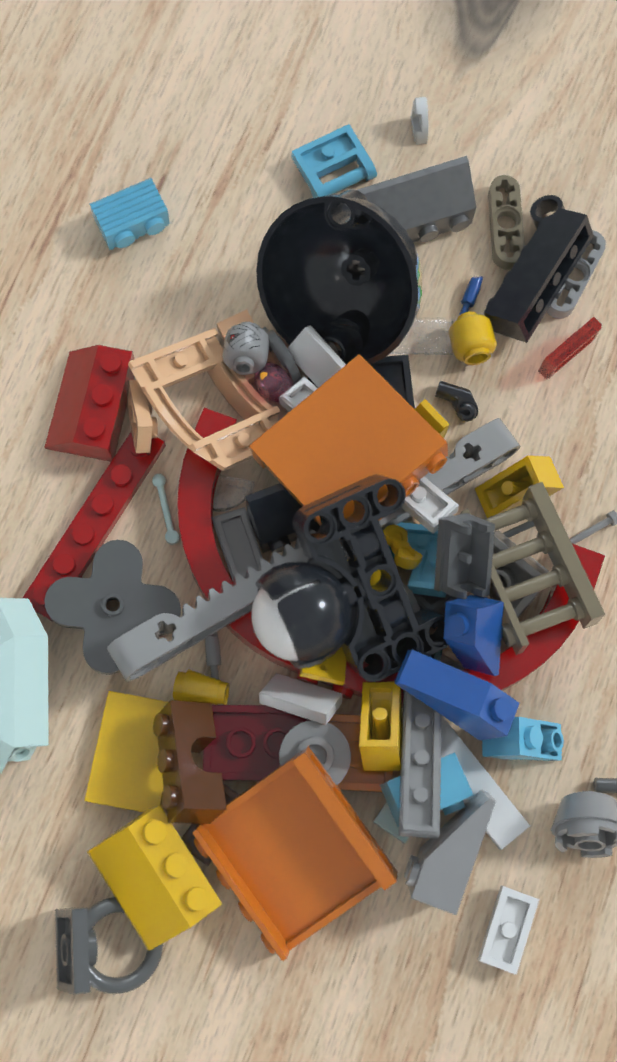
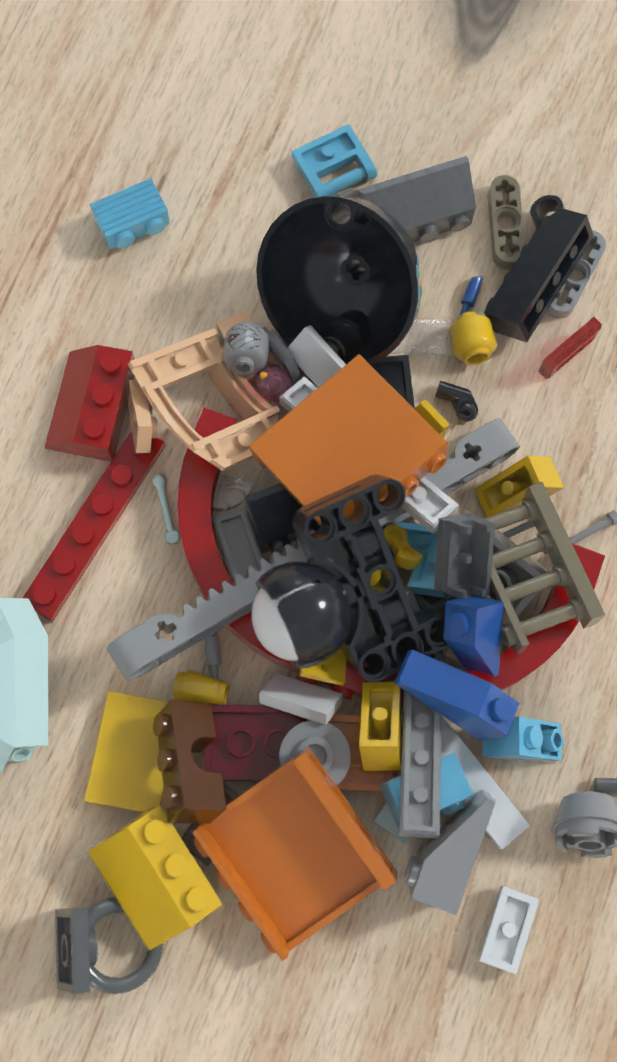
(83, 601): dark grey plant -> none
(419, 120): white tile -> none

